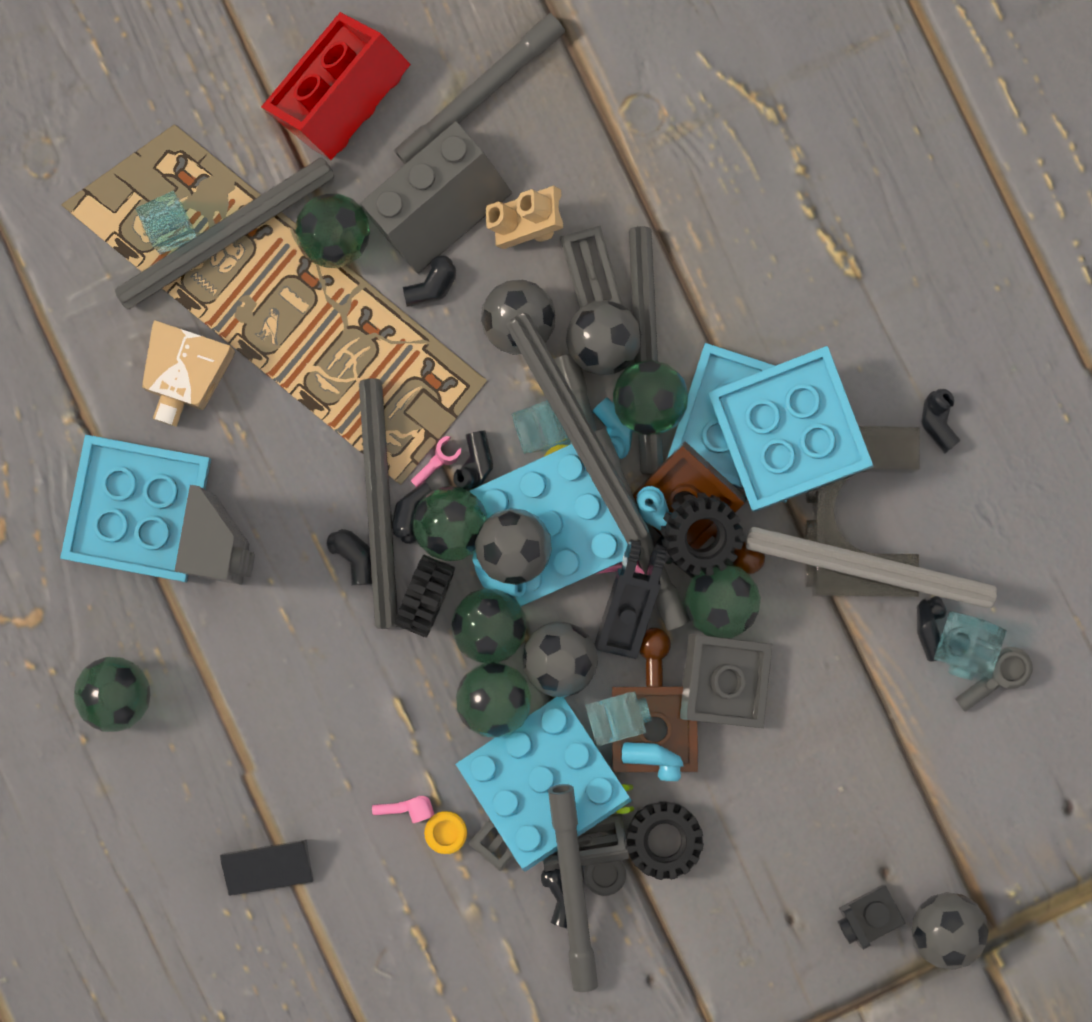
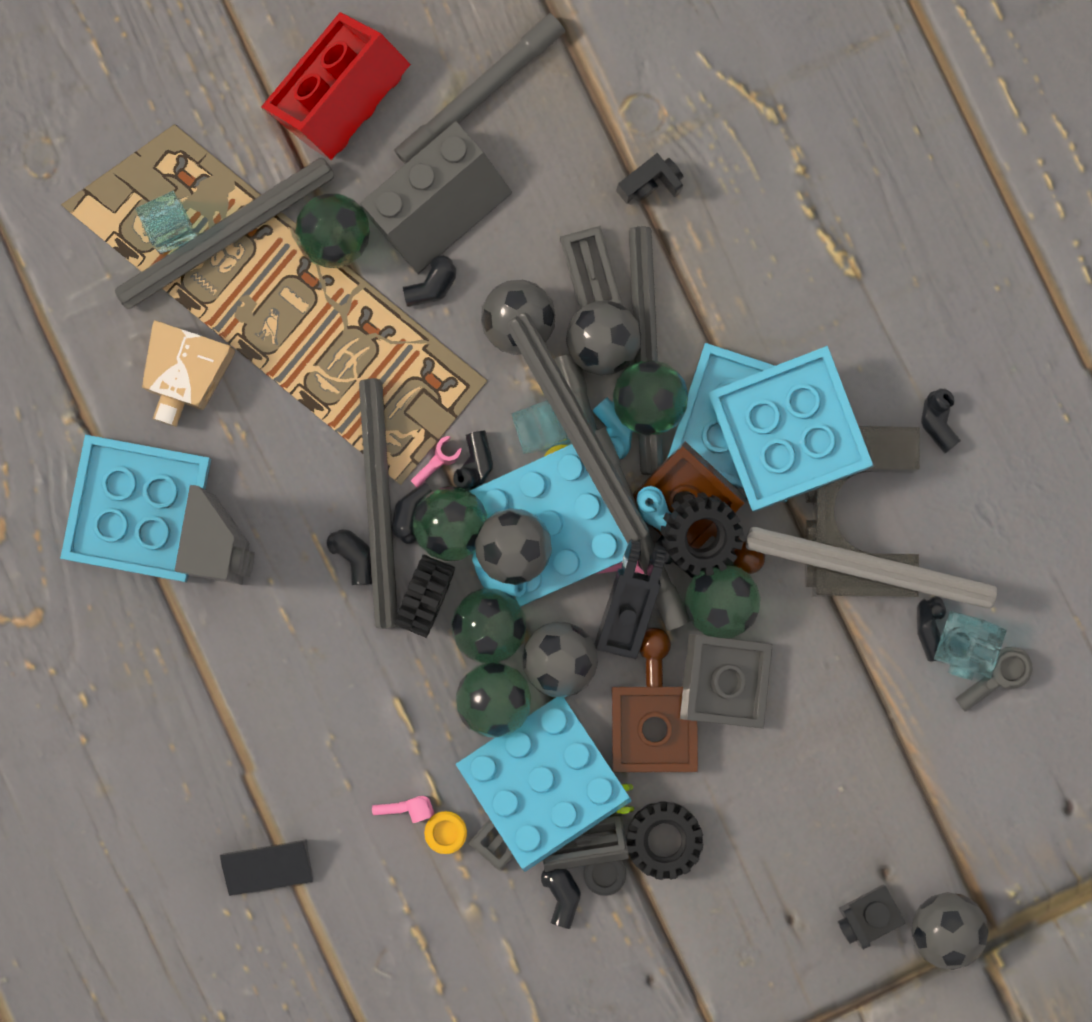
(112, 694): clear green piece -> none
(527, 218): tan hips -> none
(565, 825): dark grey piece -> none
(618, 717): clear light blue brick -> none
(642, 180): none -> black bracket
(653, 754): medium azure arm -> none

